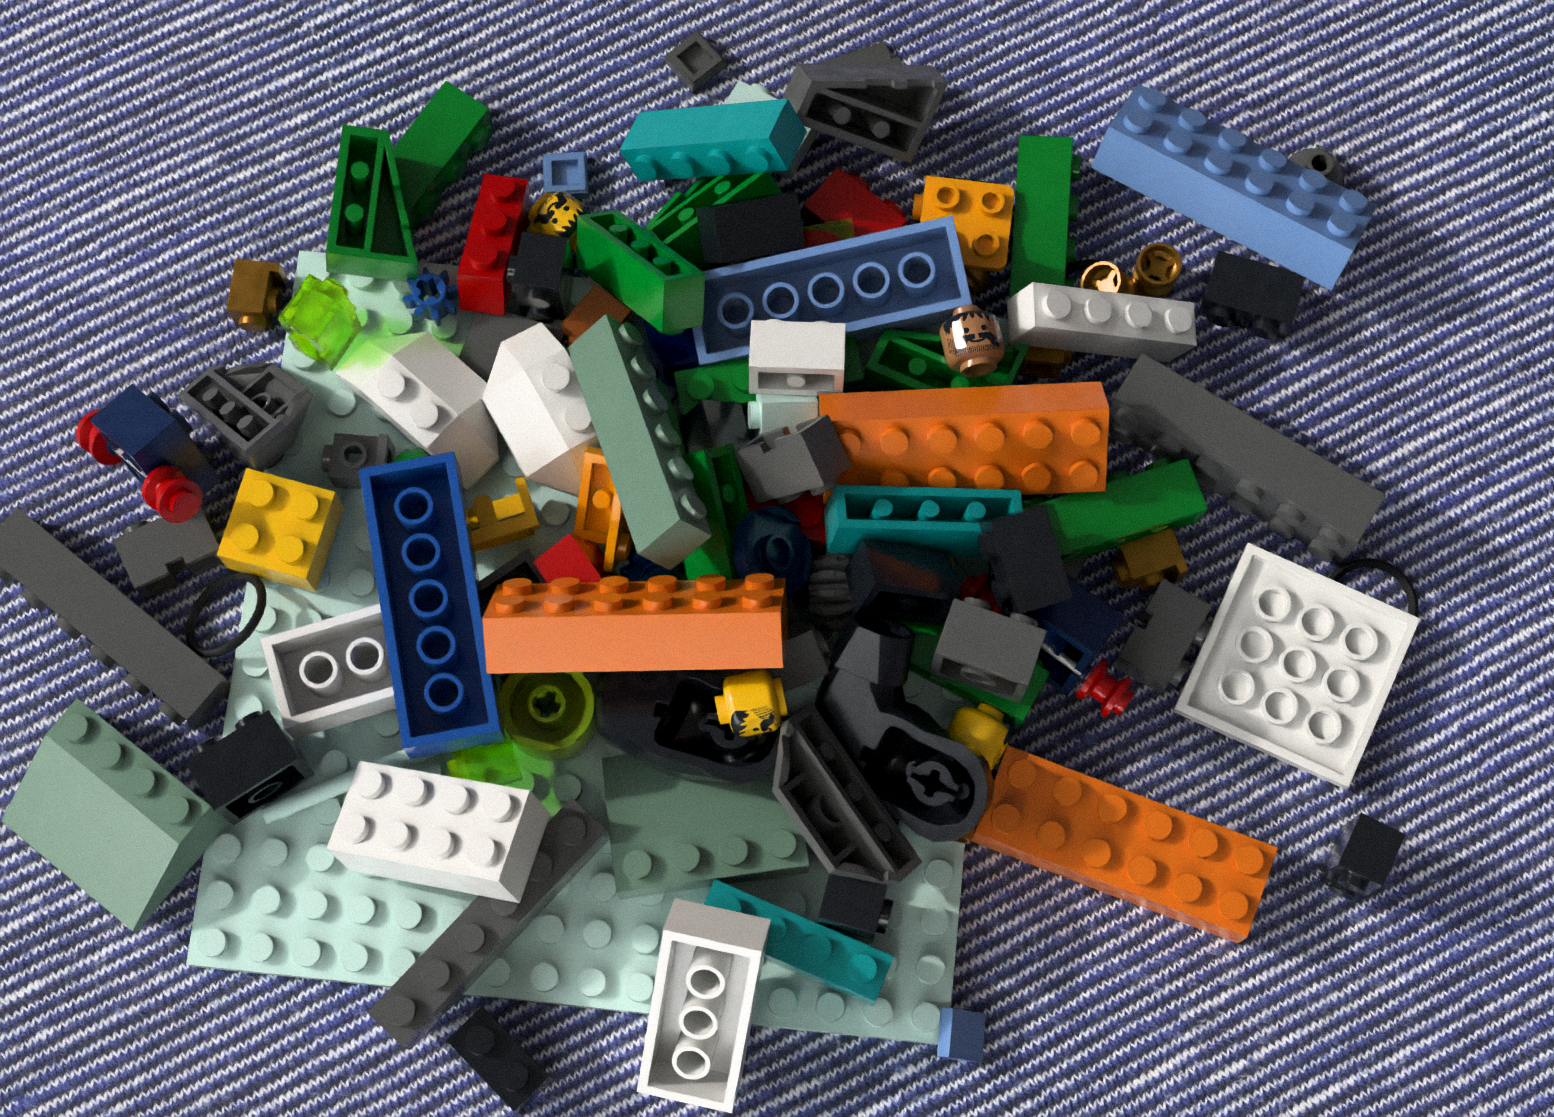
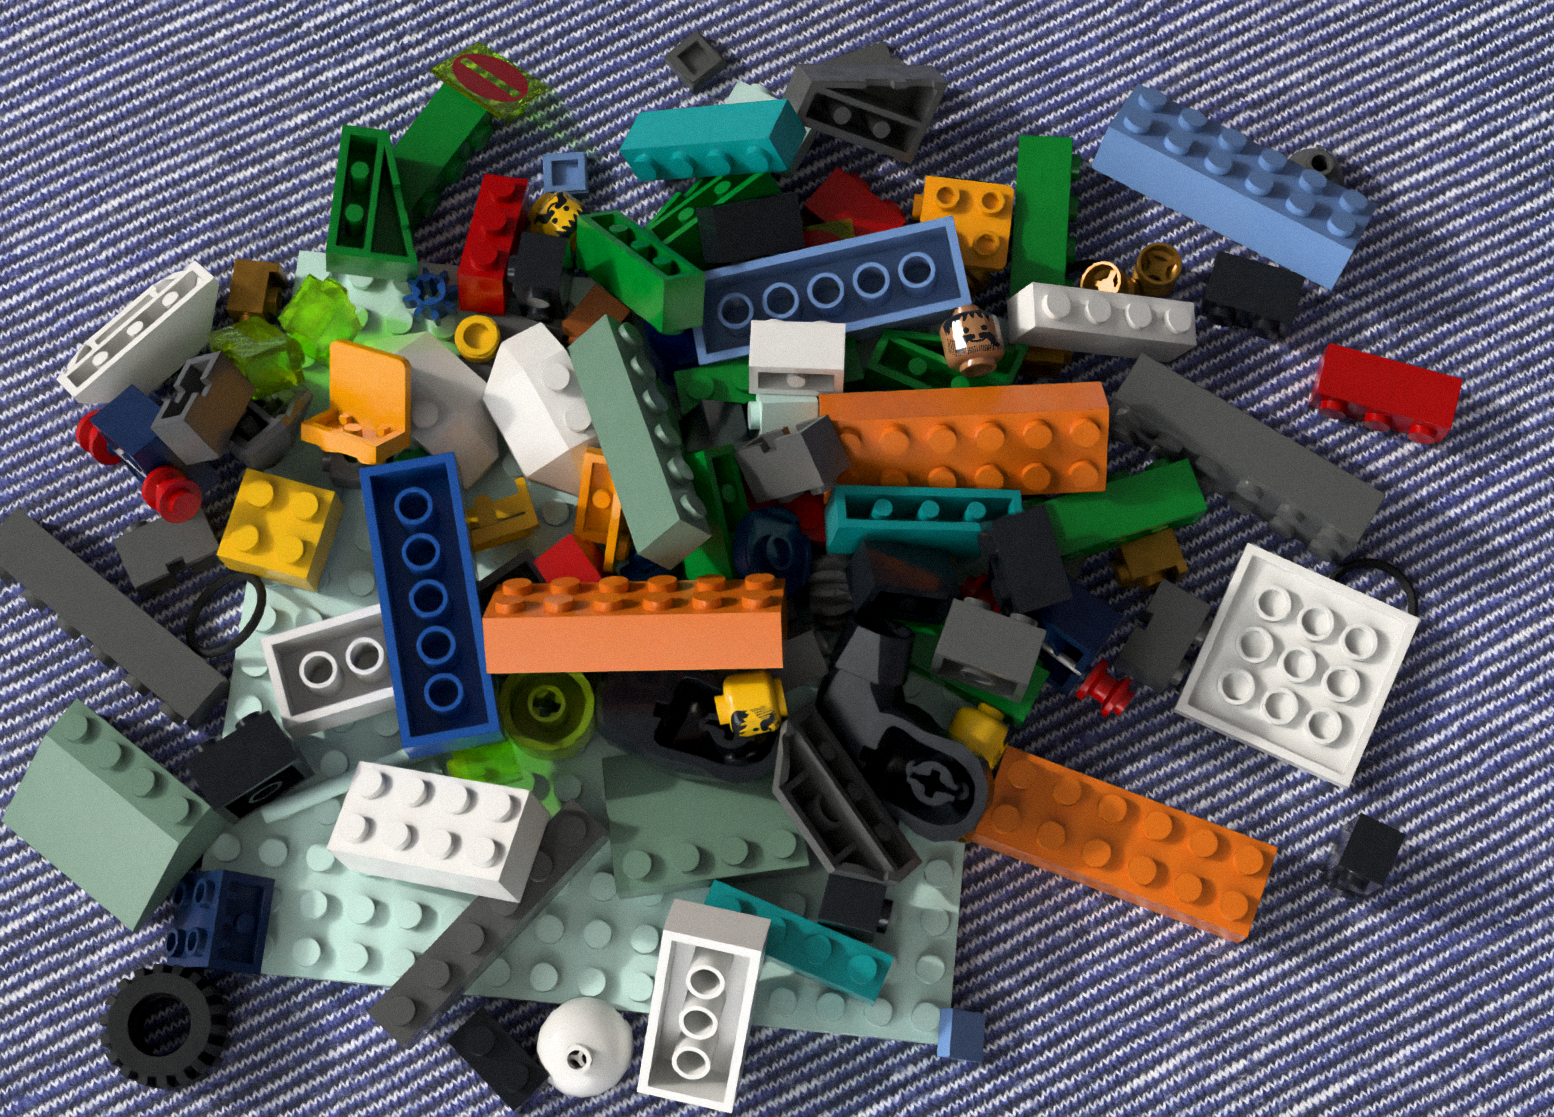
(127, 1021): none -> black tyre
(146, 339): none -> white wedge
(206, 410): none -> dark grey brick
(220, 921): none -> dark blue bracket
(262, 354): none -> clear neon green brick
(367, 404): none -> light orange bracket
(478, 339): none -> yellow tile
(490, 81): none -> piece
(595, 1031): none -> white cylinder
(1385, 394): none -> red brick

